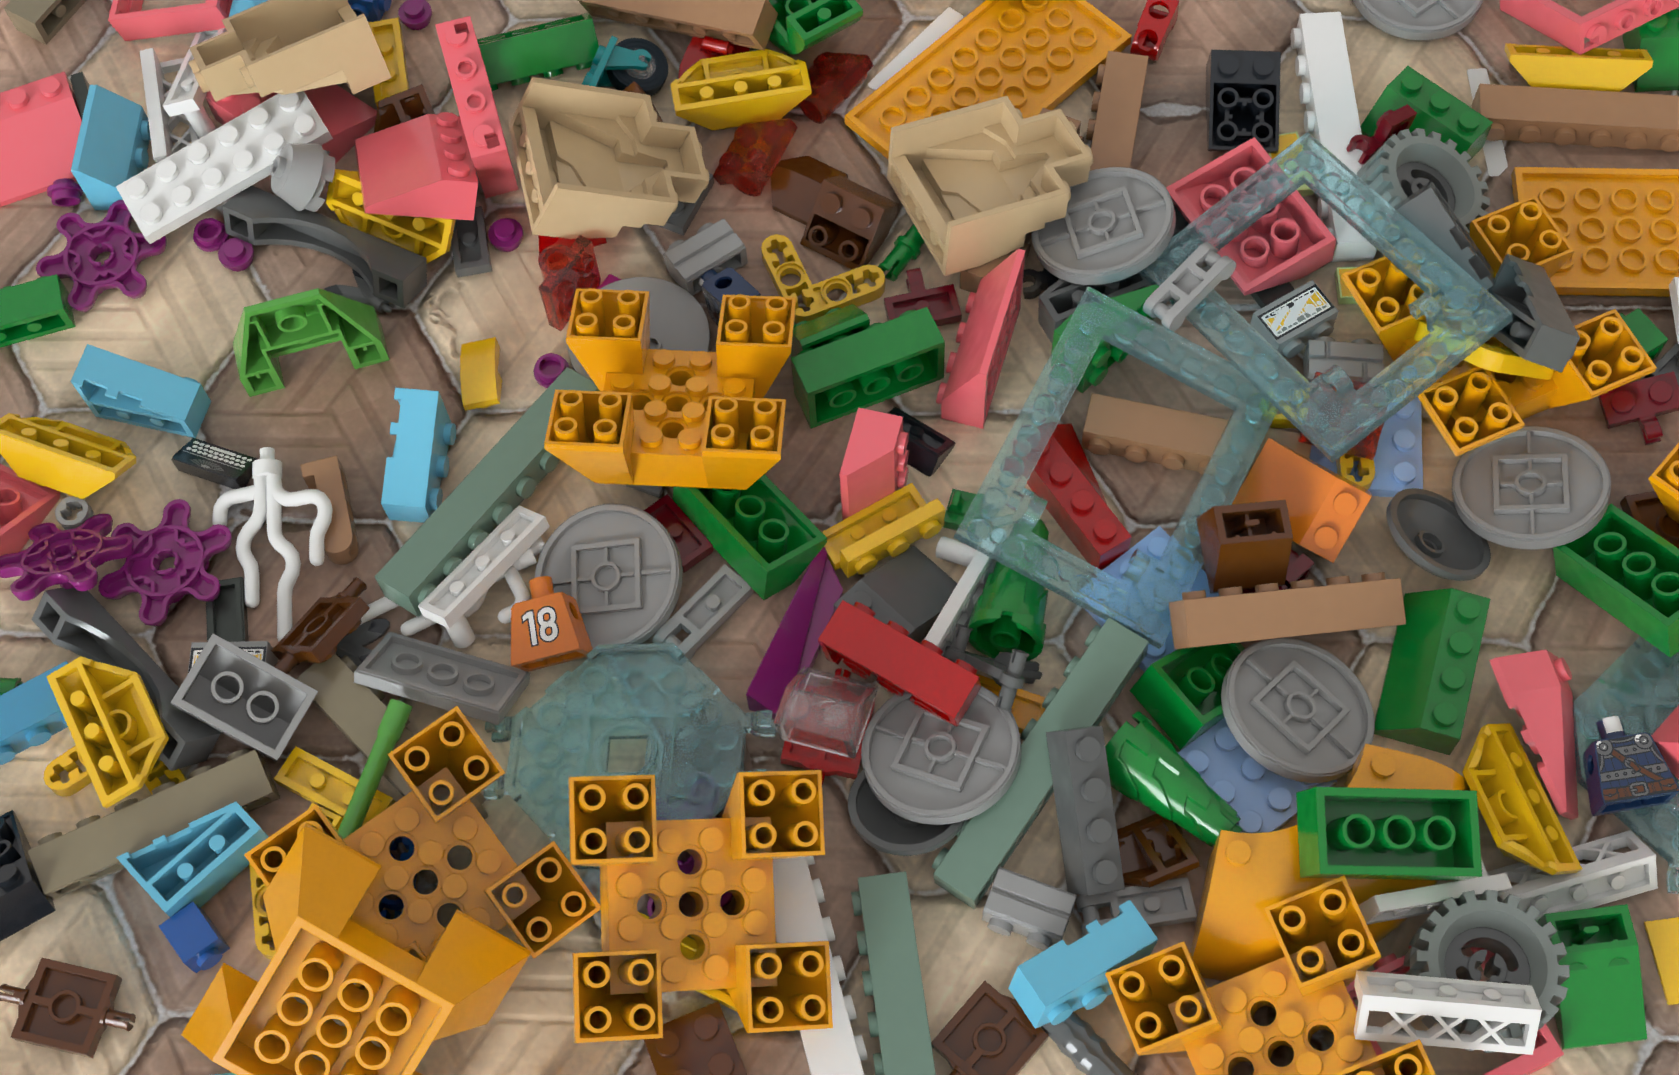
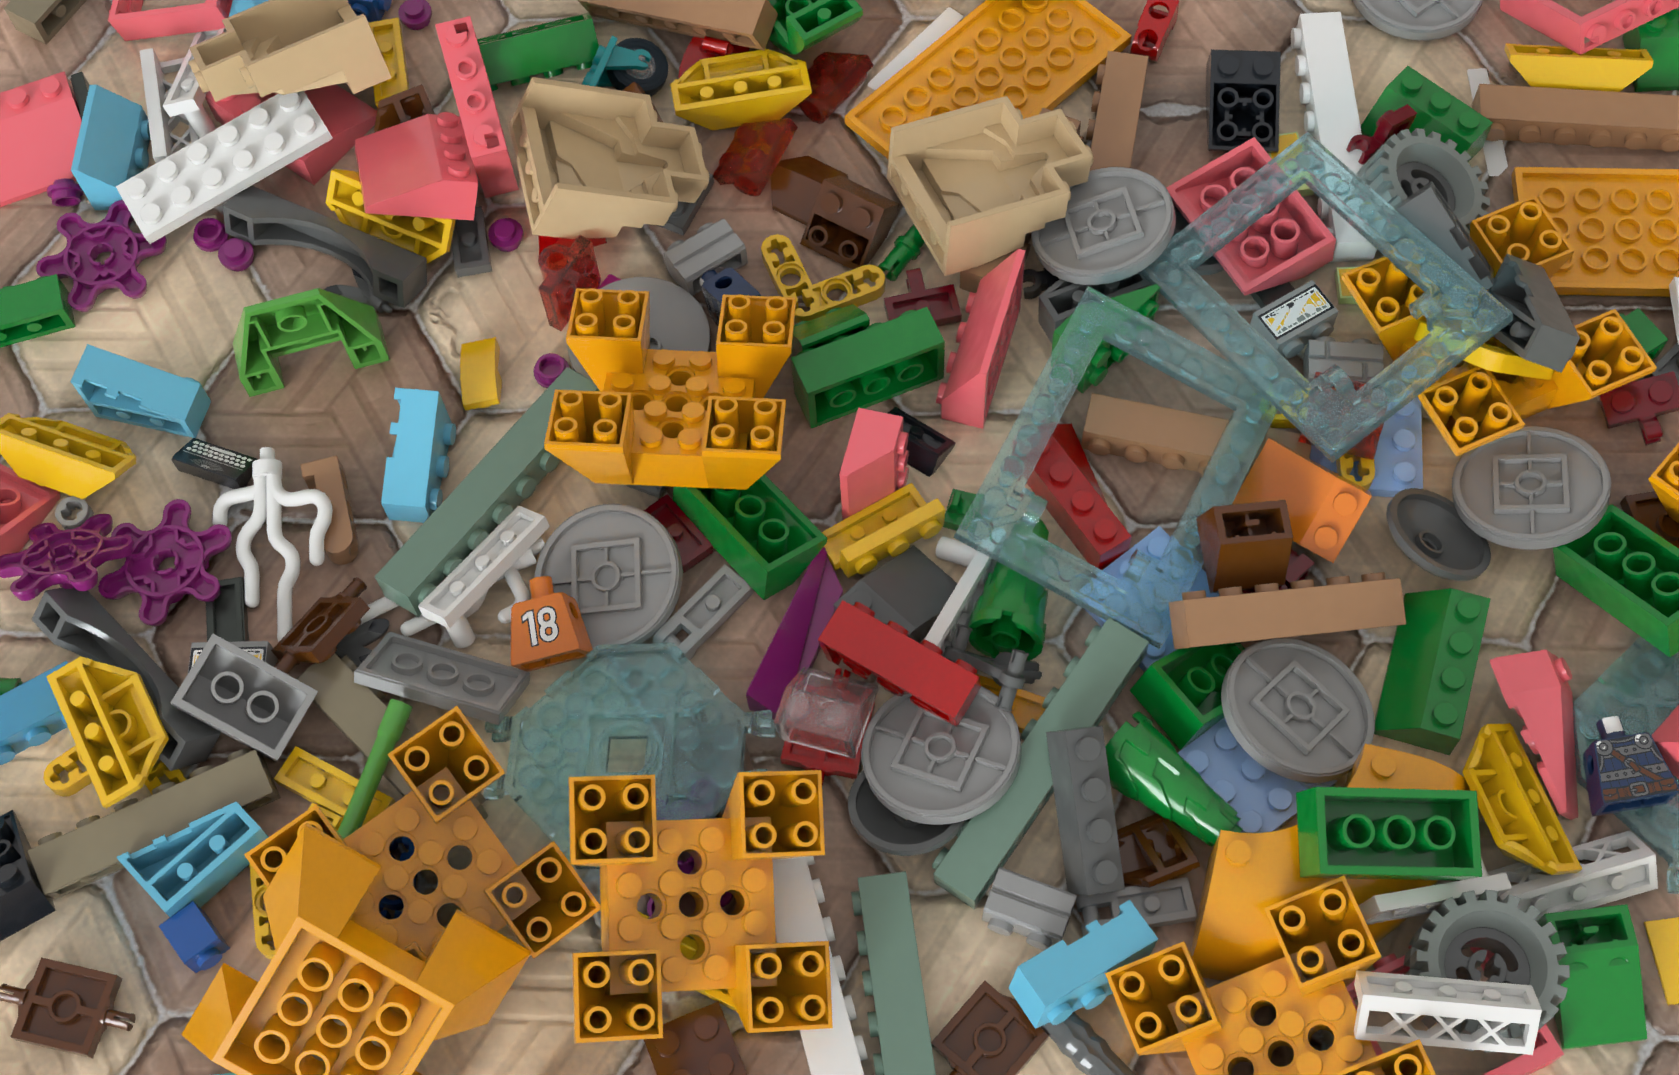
(301, 175): light grey cone -> none
(1188, 285): light grey plate -> none

